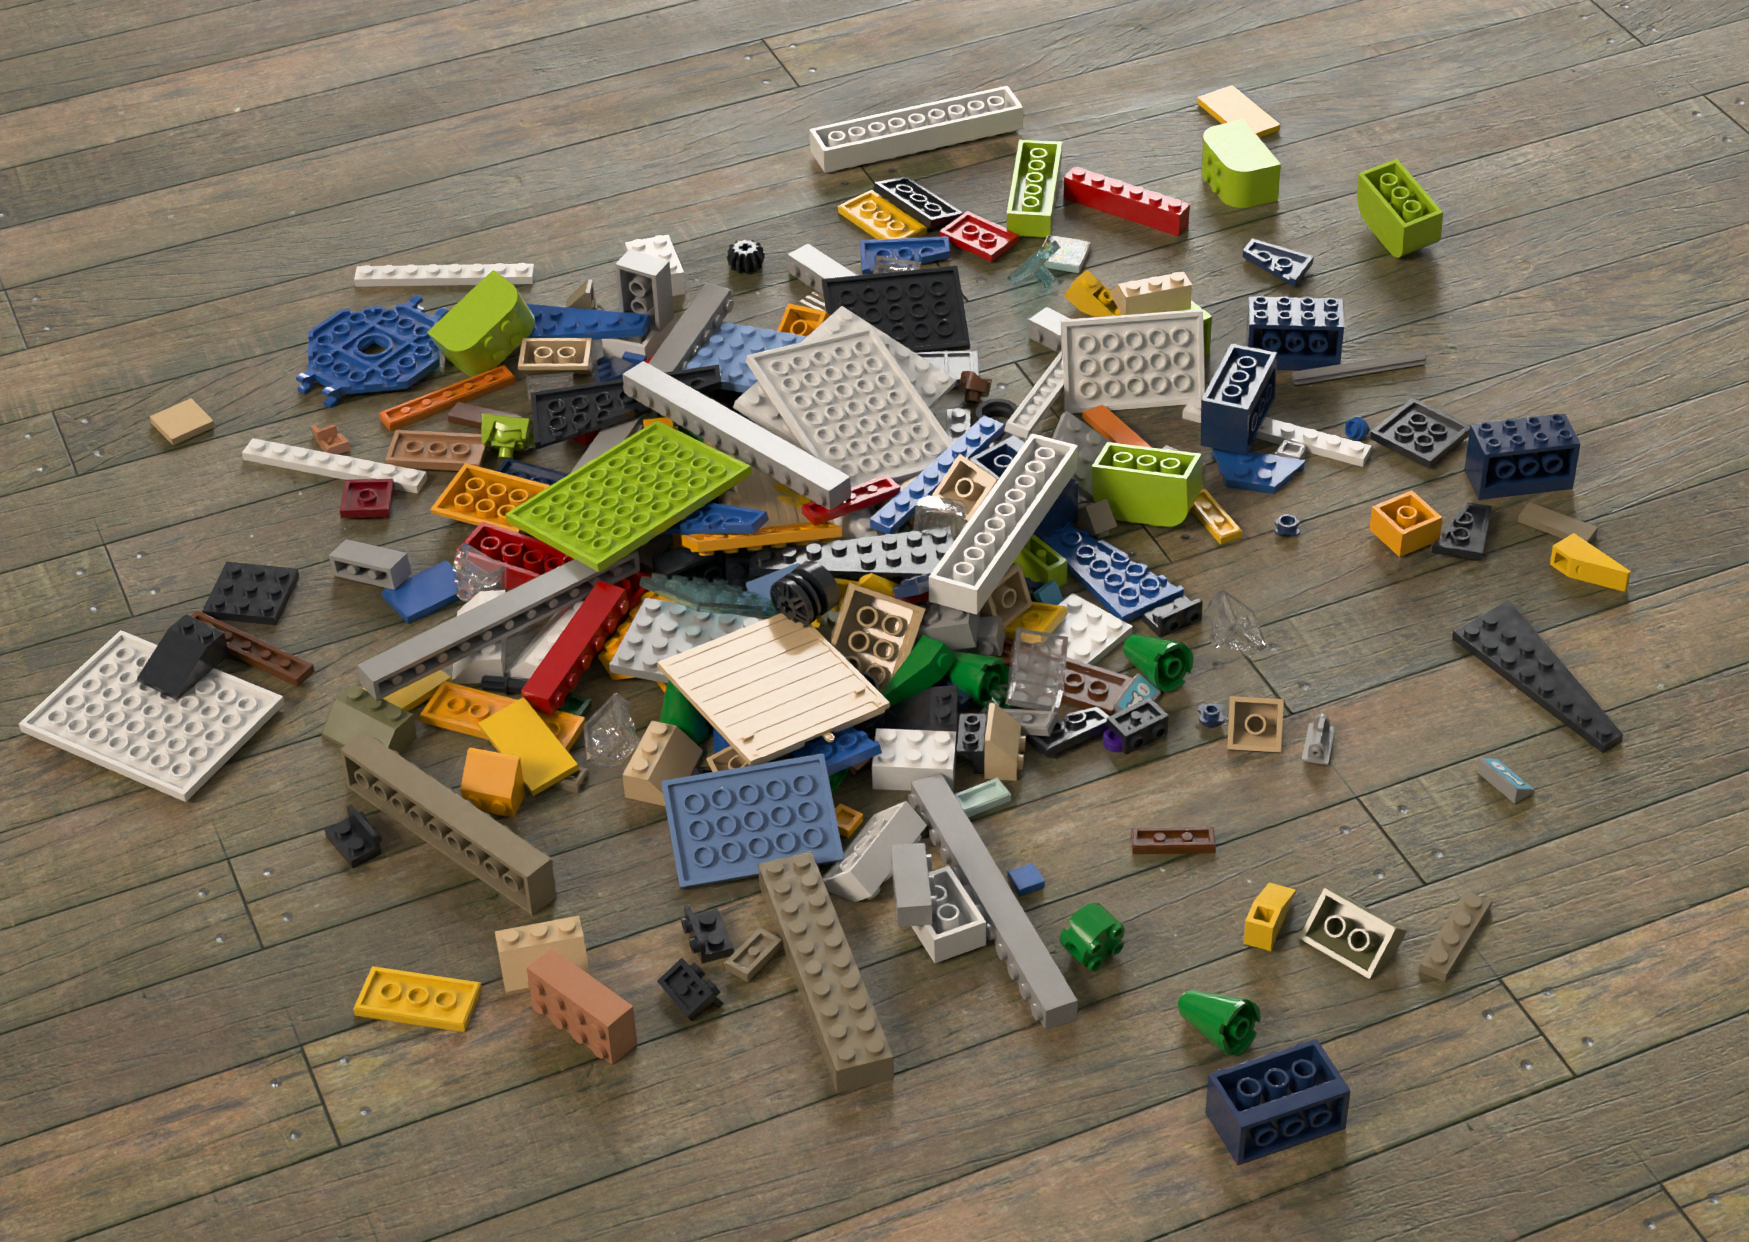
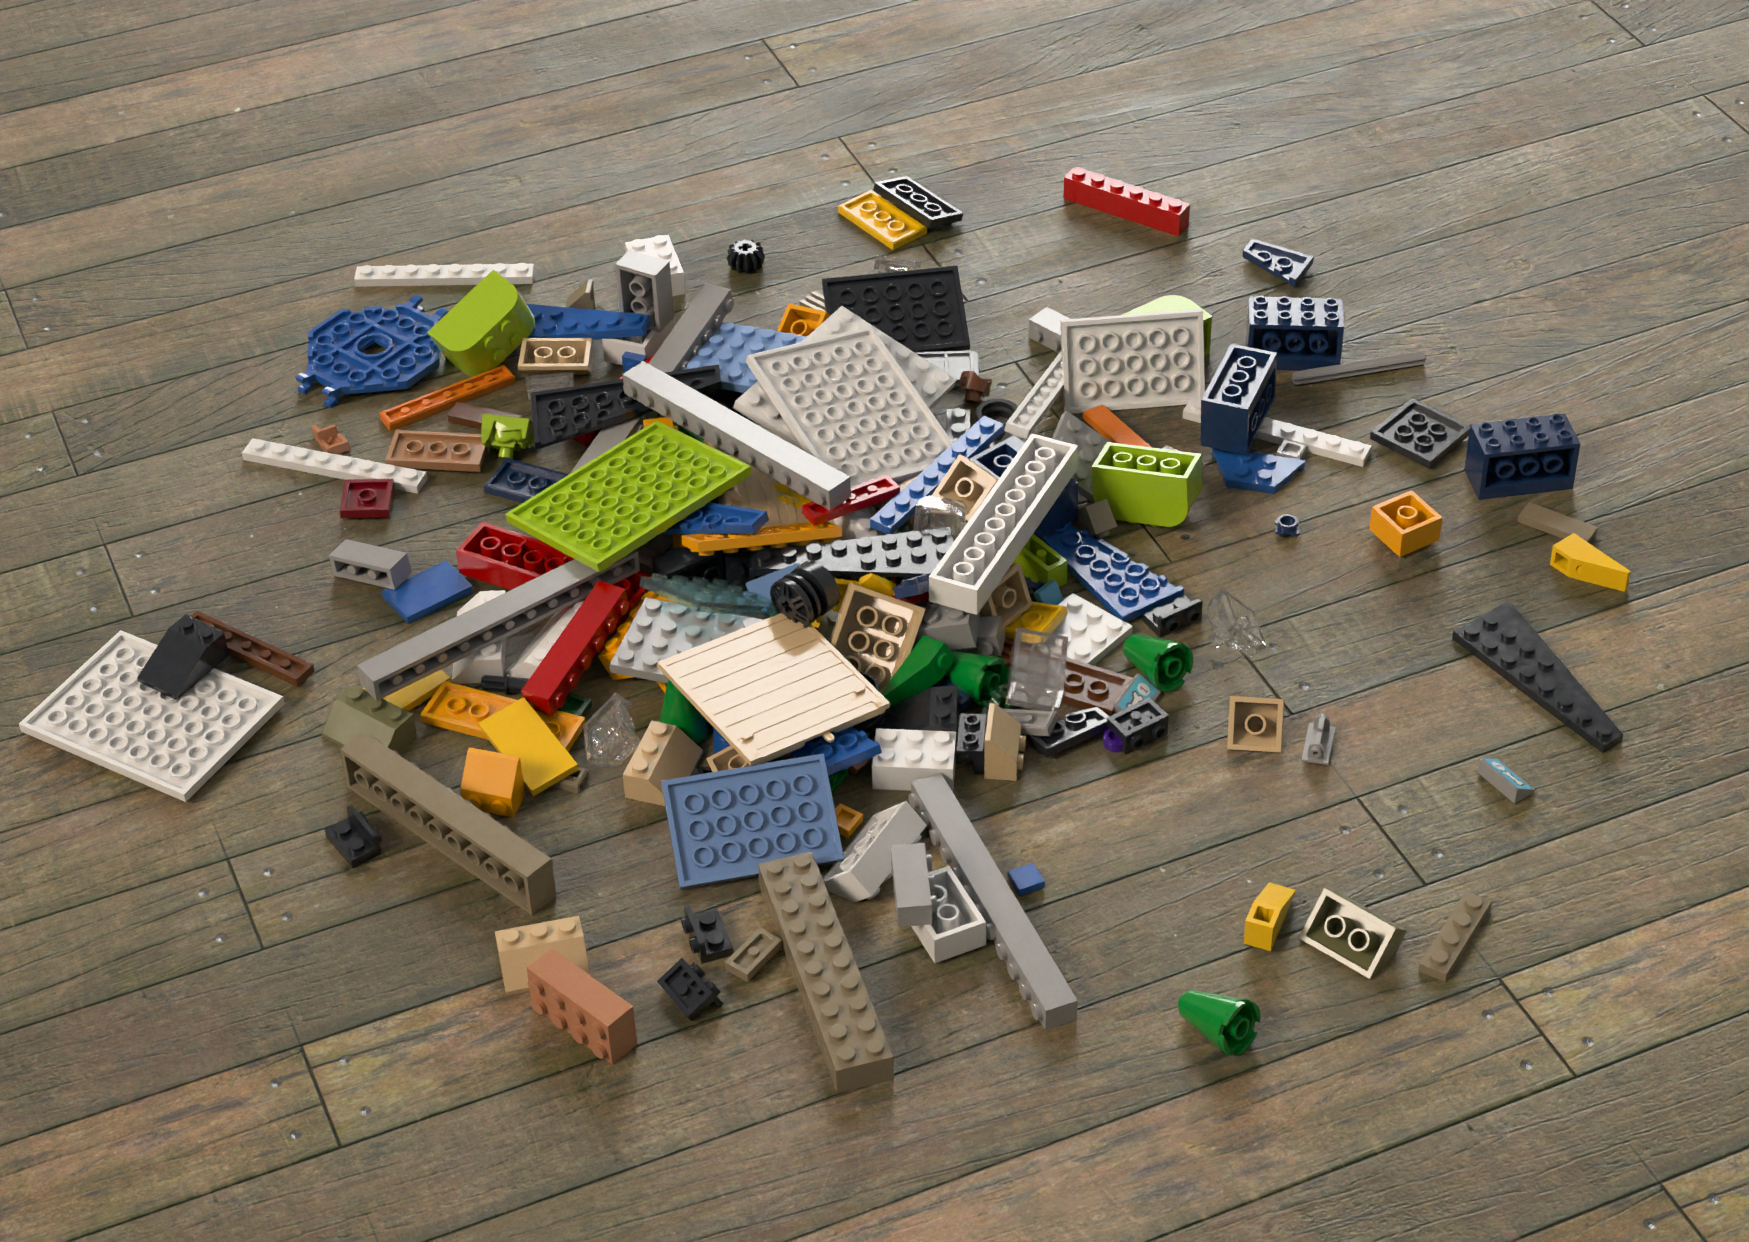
(182, 421): tan tile -> none
(251, 593): black plate -> none
(418, 999): yellow tile -> none
(477, 573): clear brick -> none
(485, 496): light orange slope -> none
(610, 368): dark blue wing -> none
(813, 266): brick -> none
(914, 249): blue wing -> none
(916, 129): white brick -> none
(979, 236): red plate -> none
(983, 797): light aqua tile -> none
(1034, 188): lime brick -> none
(1035, 265): clear light blue tile -> none
(1069, 256): tile -> none
(1091, 296): yellow slope -> none
(1093, 935): green brick -> none
(1153, 294): tan slope -> none
(1173, 840): reddish brown tile -> none
(1211, 715): dark blue plate -> none
(1215, 518): yellow tile -> none
(1231, 105): tile -> none
(1239, 166): lime brick -> none
(1277, 1101): dark blue brick -> none
(1357, 428): blue plate -> none
(1398, 209): lime brick -> none
(1466, 534): black wing -> none

